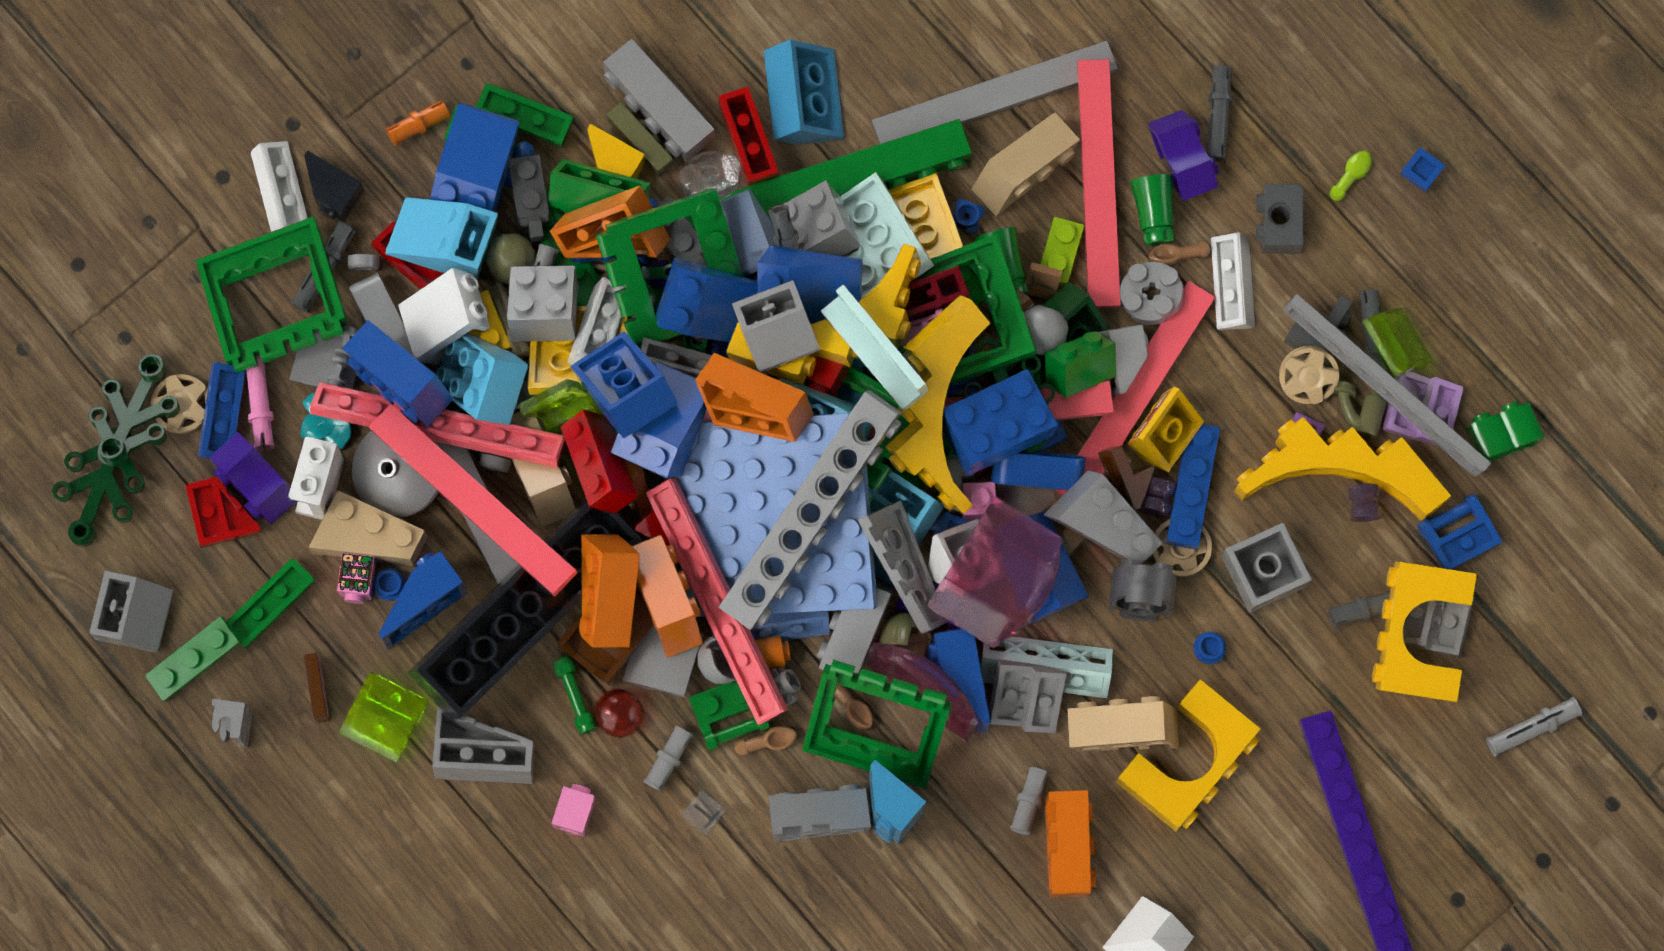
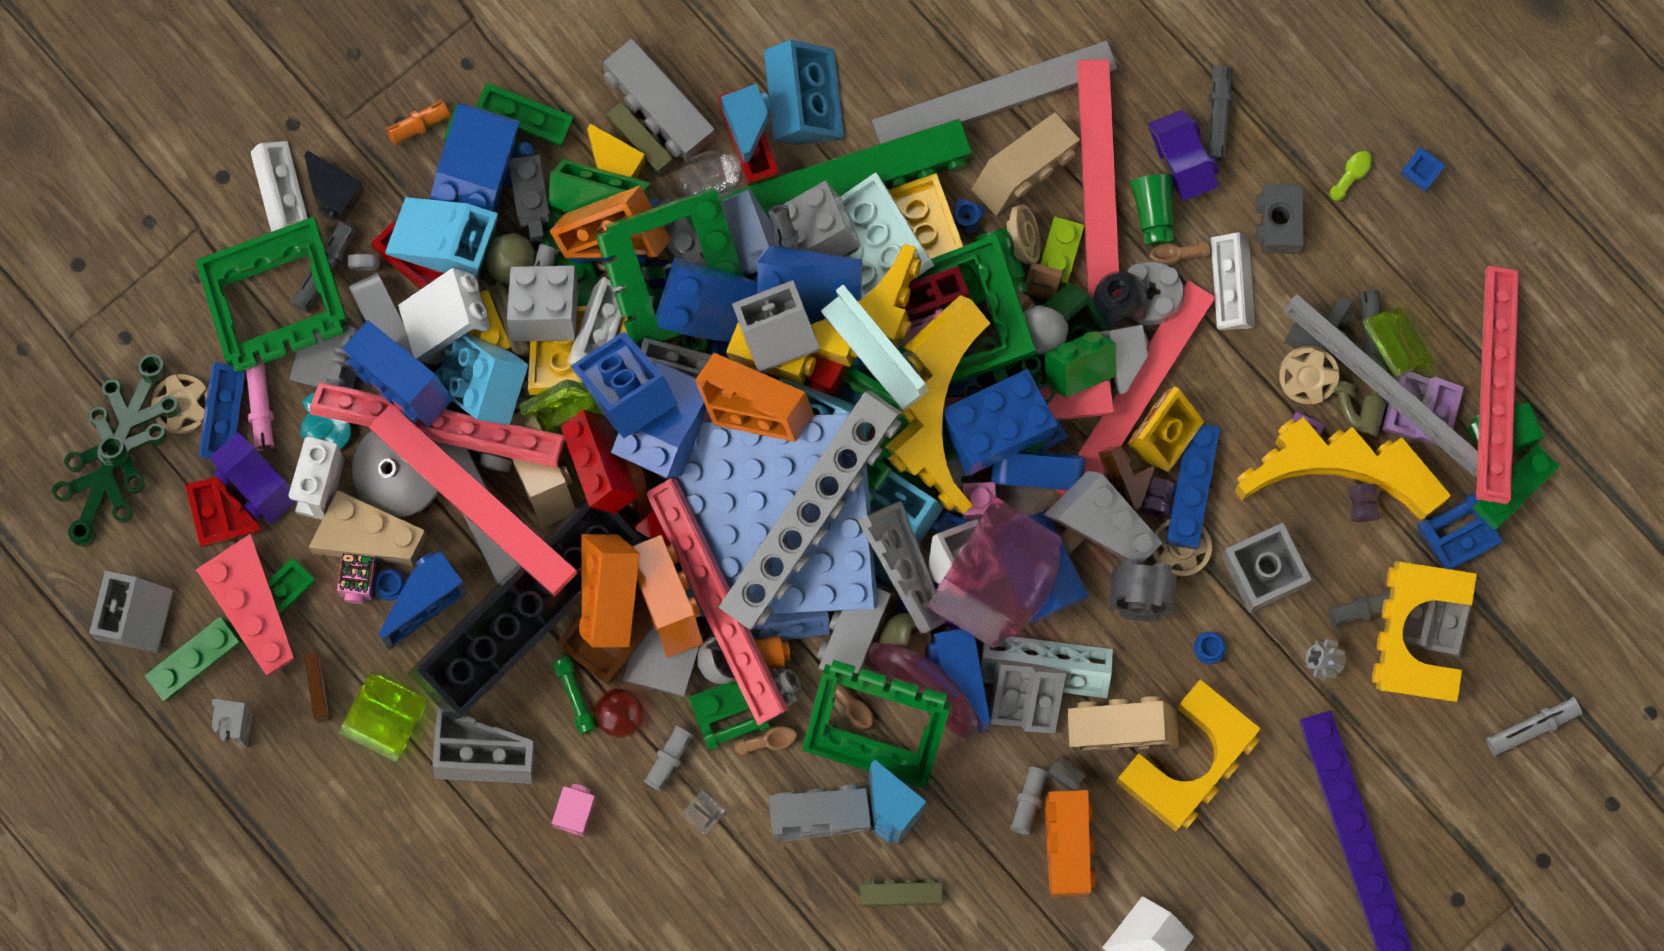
(246, 599): none -> coral wing
(747, 117): none -> dark azure slope
(900, 894): none -> olive piece
(1024, 234): none -> tan wheel
(1066, 774): none -> dark grey slope
(1129, 305): none -> black piece
(1325, 659): none -> light grey gear
(1497, 385): none -> coral tile
(1527, 477): none -> green plate

